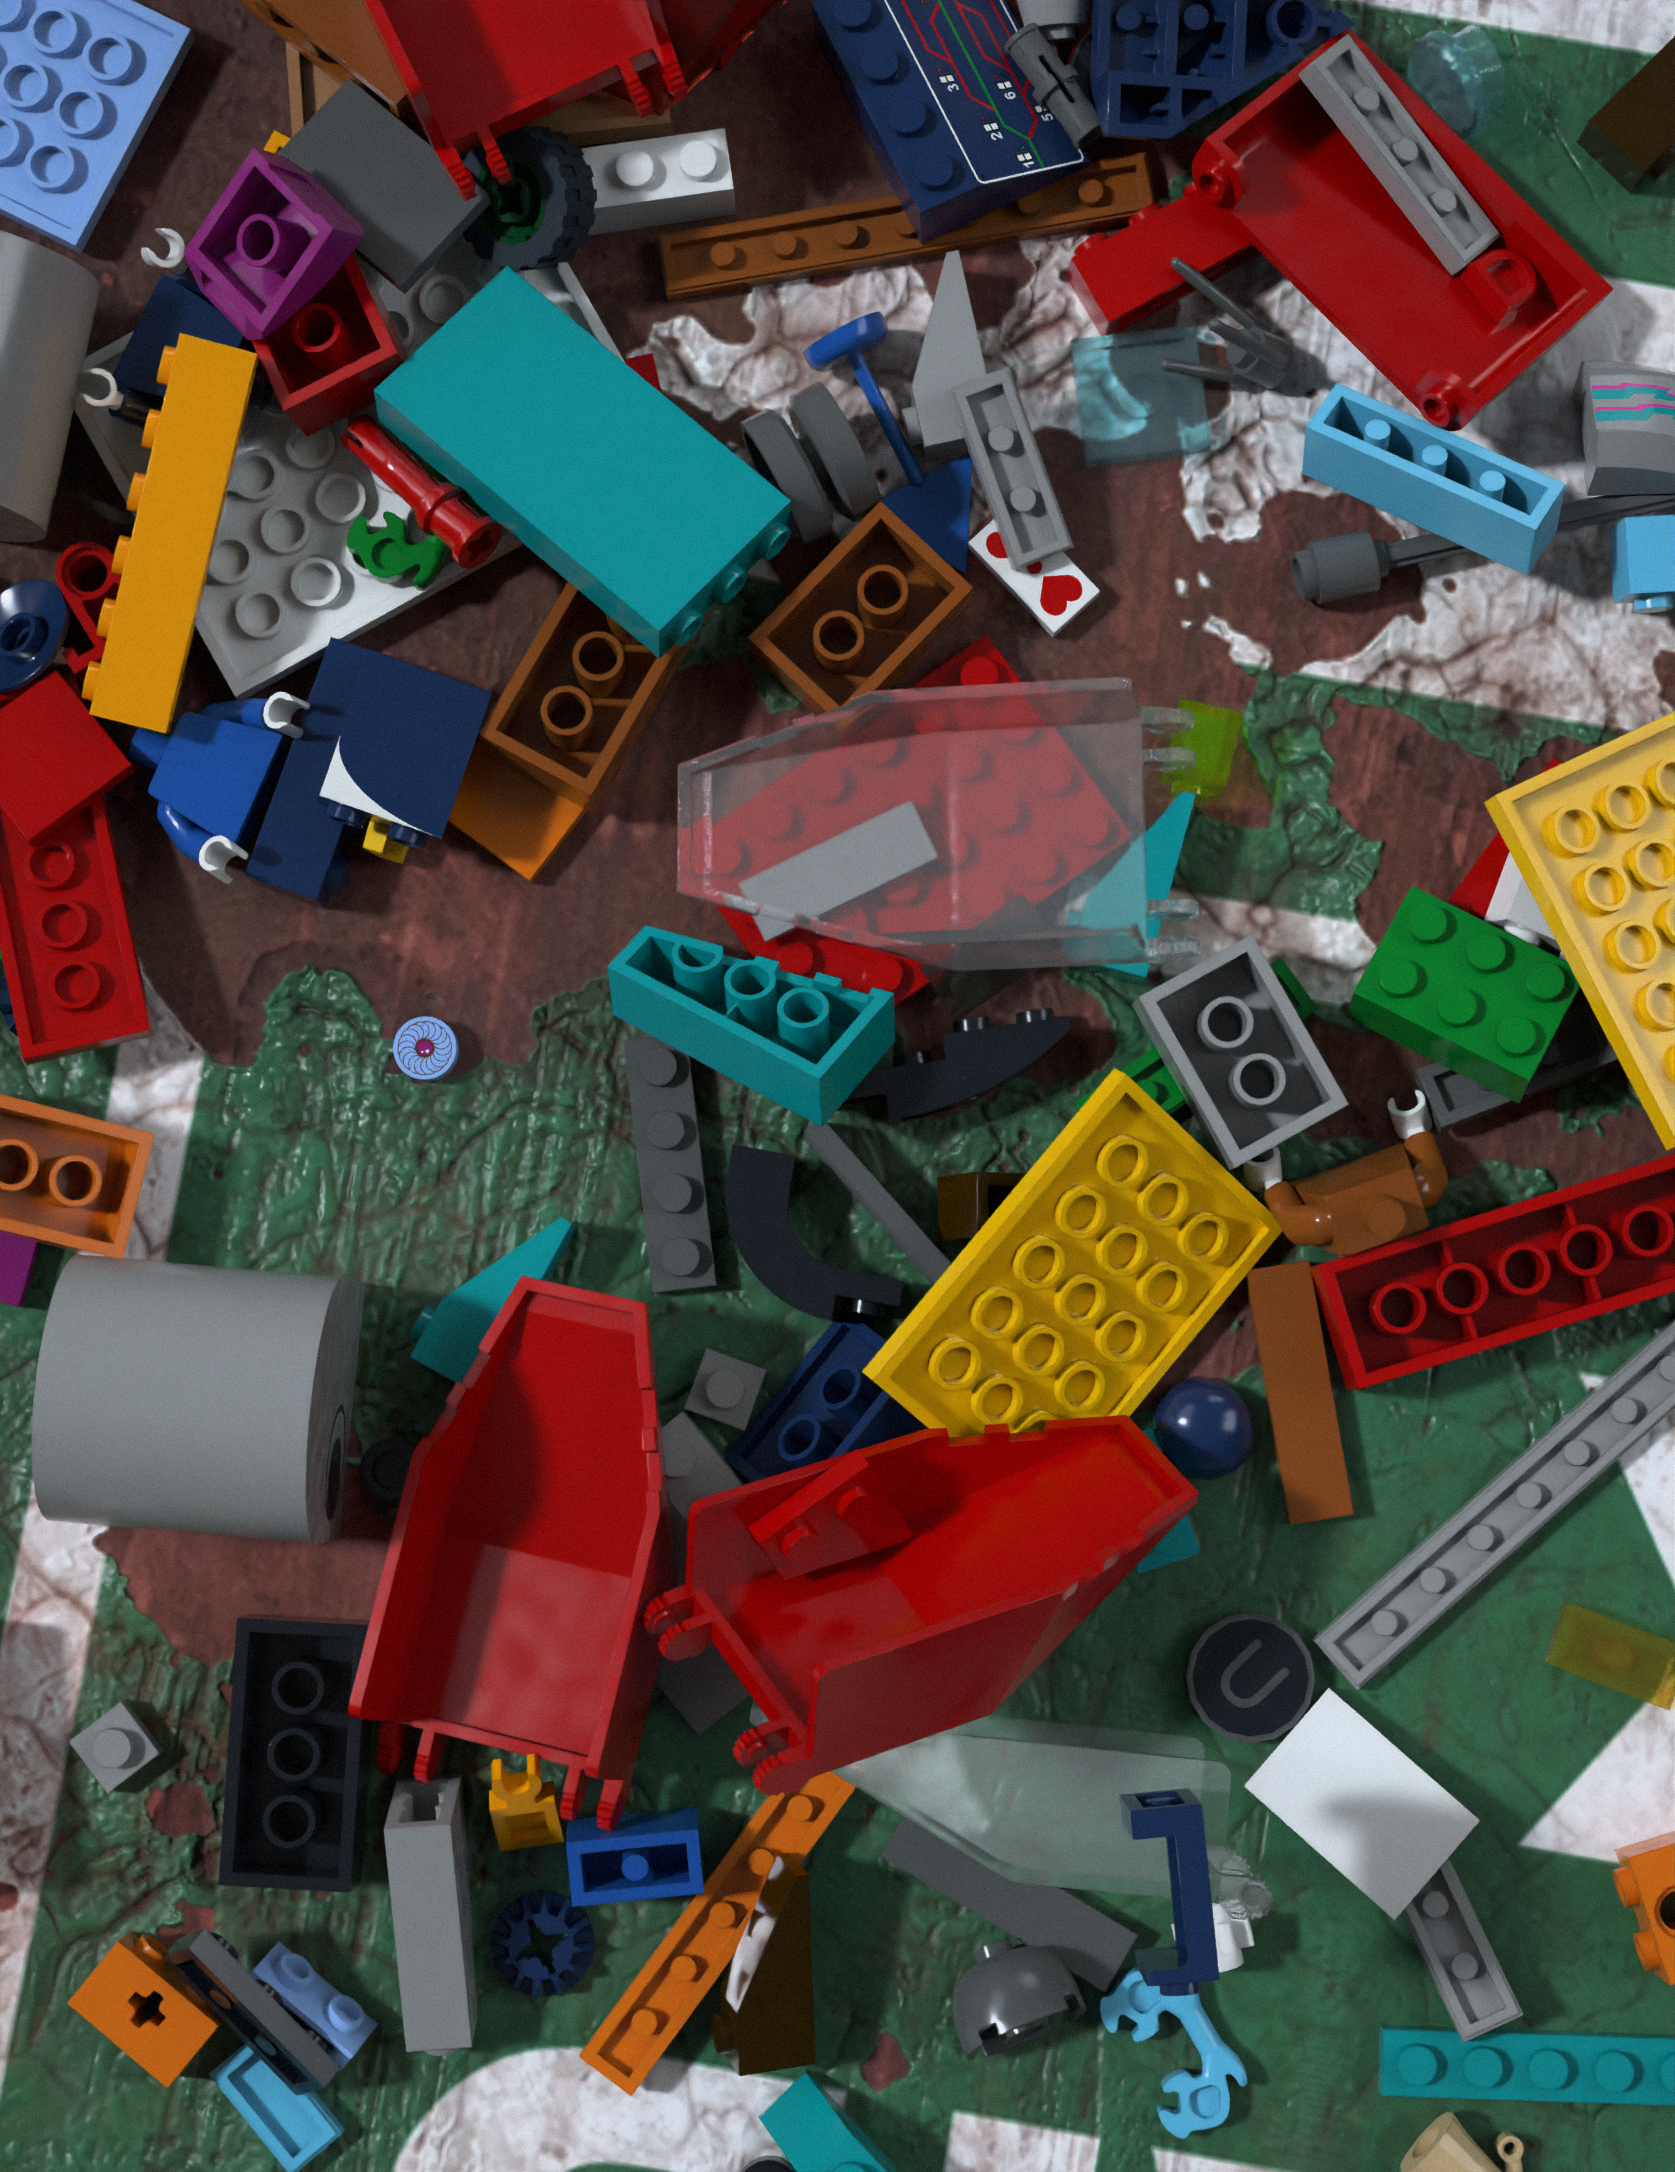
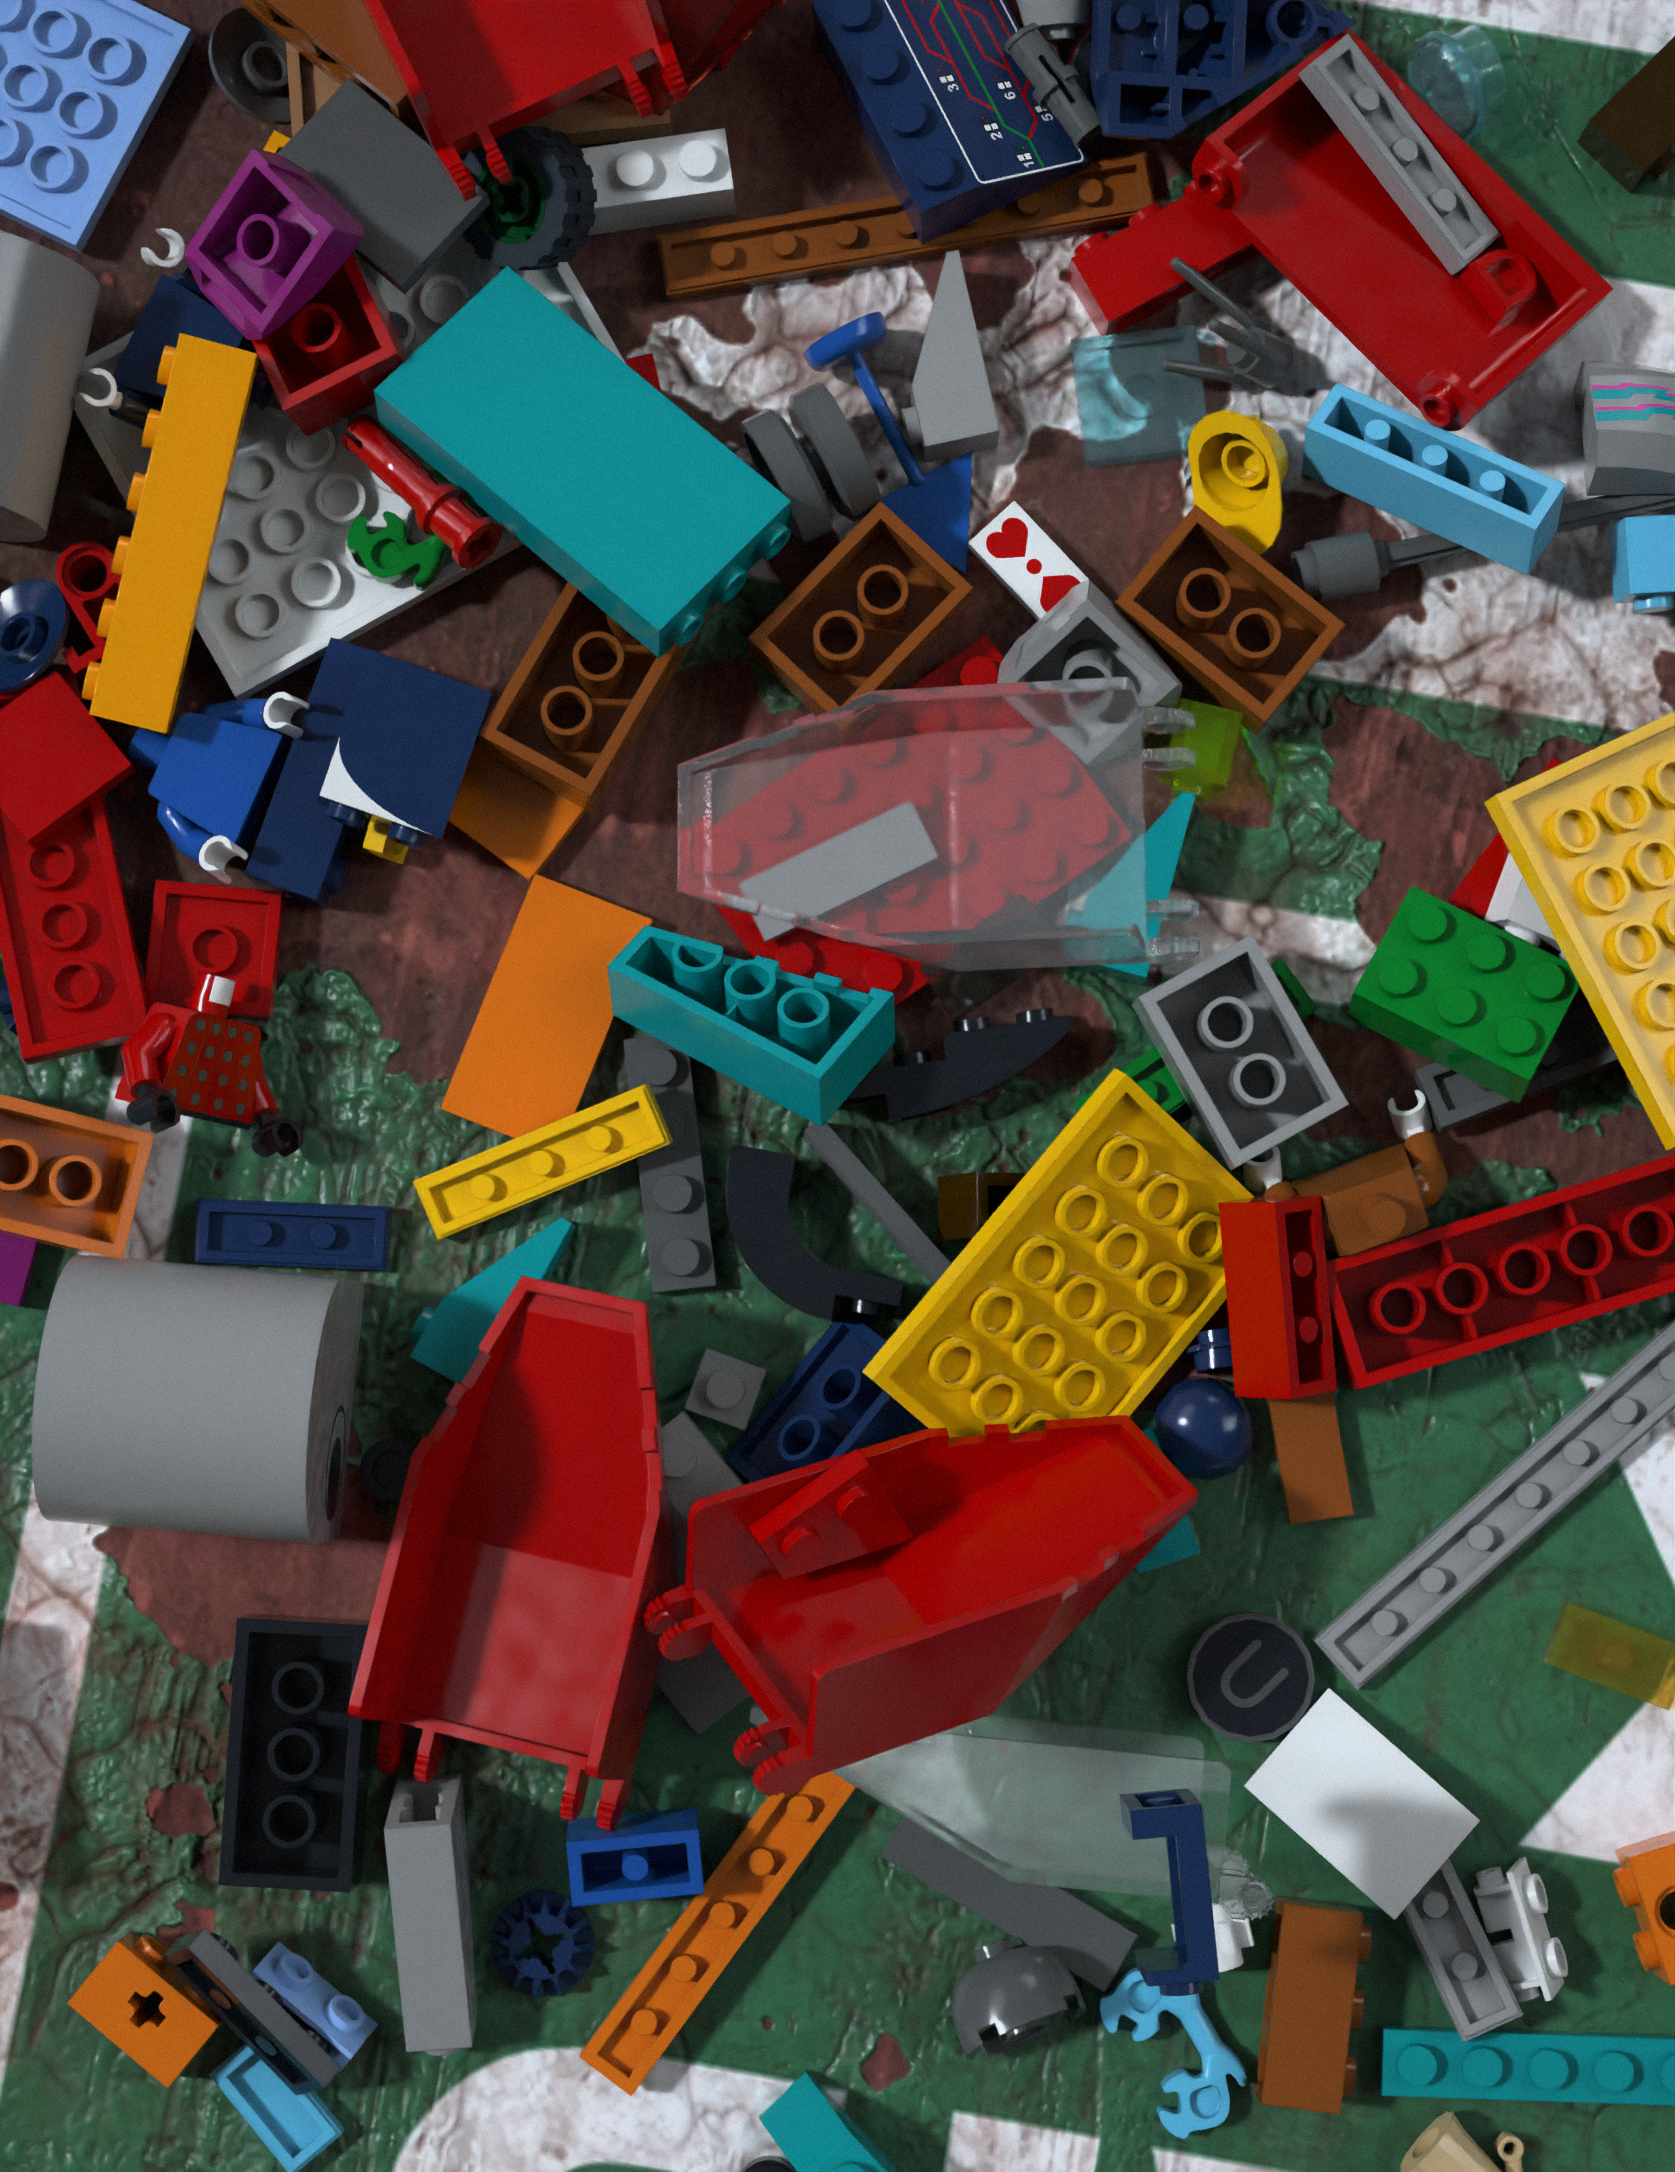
(116, 1746): light grey plate -> none
(203, 1069): none -> red torso
(215, 933): none -> red plate
(236, 53): none -> dark grey dish
(293, 1234): none -> dark blue tile
(426, 1049): light blue tile -> none
(524, 1807): light orange plate -> none
(542, 1012): none -> orange tile
(543, 1161): none -> yellow tile
(769, 1983): dark brown slope -> none
(1010, 468): light grey tile -> none
(1086, 640): none -> light grey slope
(1212, 1352): none -> dark blue plate
(1228, 619): none -> dark orange brick
(1239, 475): none -> yellow piece
(1278, 1296): none -> red brick
(1311, 2005): none -> dark orange brick
(1519, 1904): none -> white hinge

